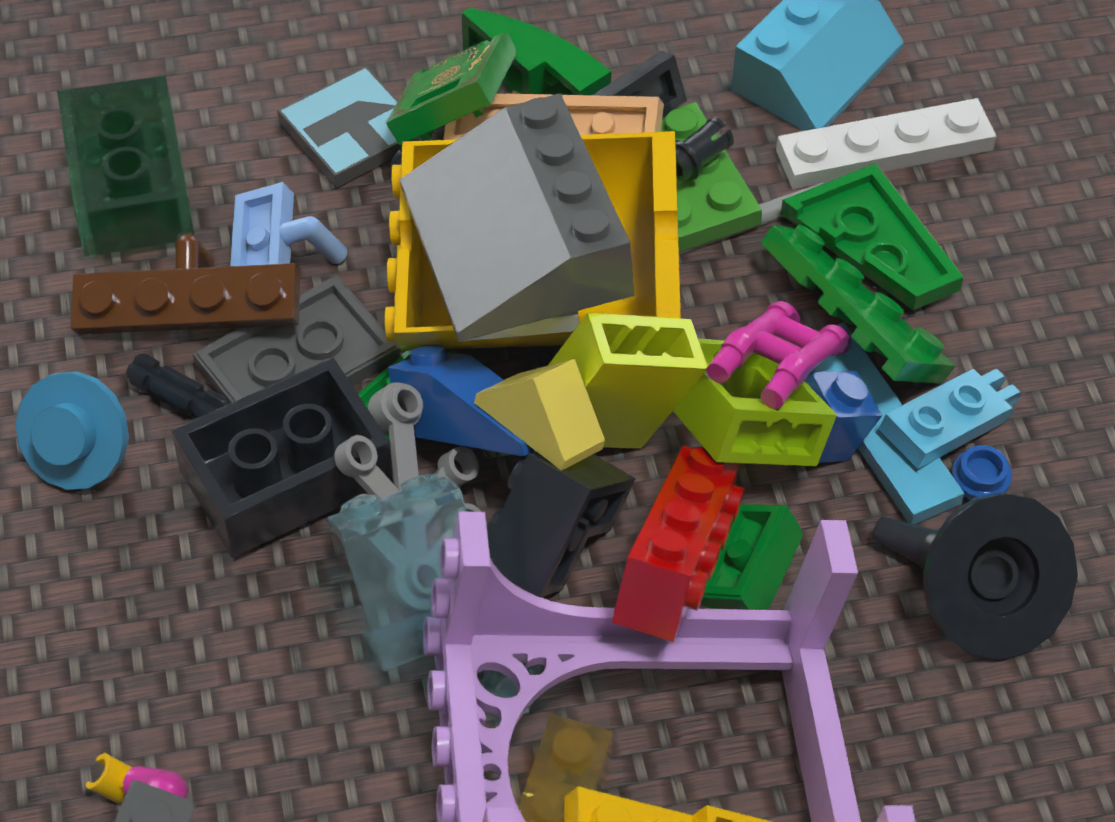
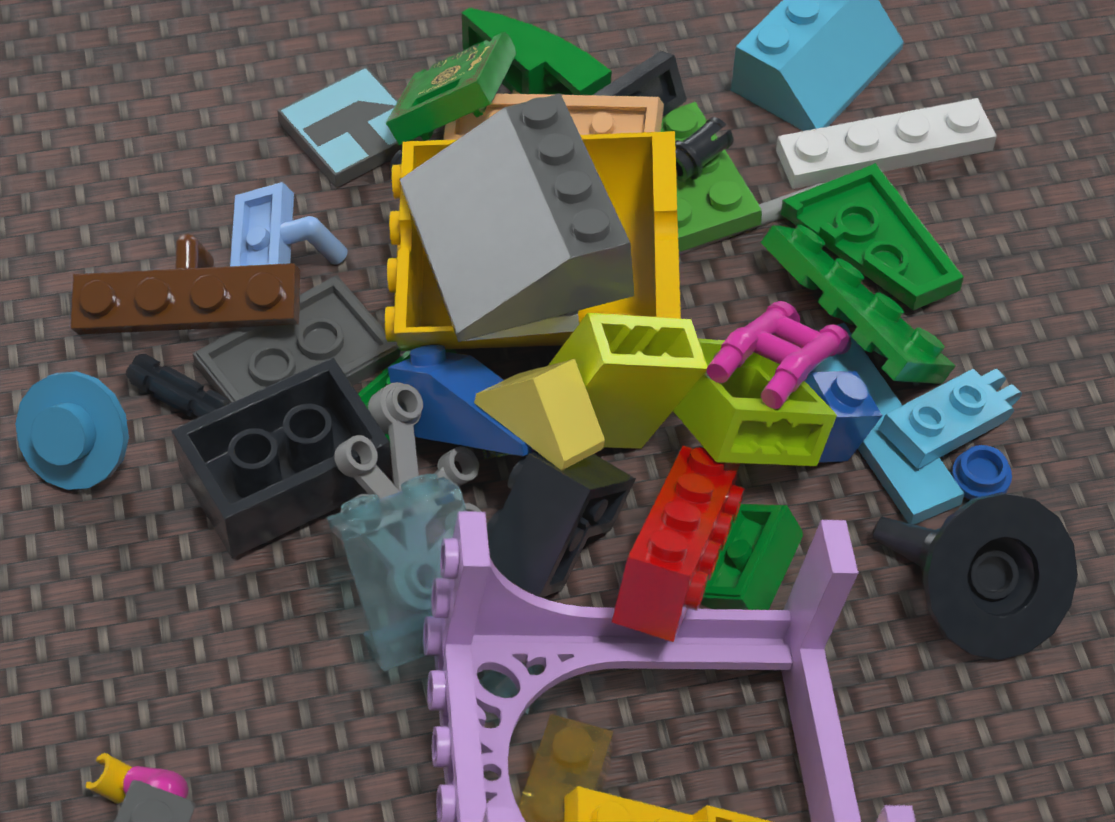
(124, 165): clear green brick -> none

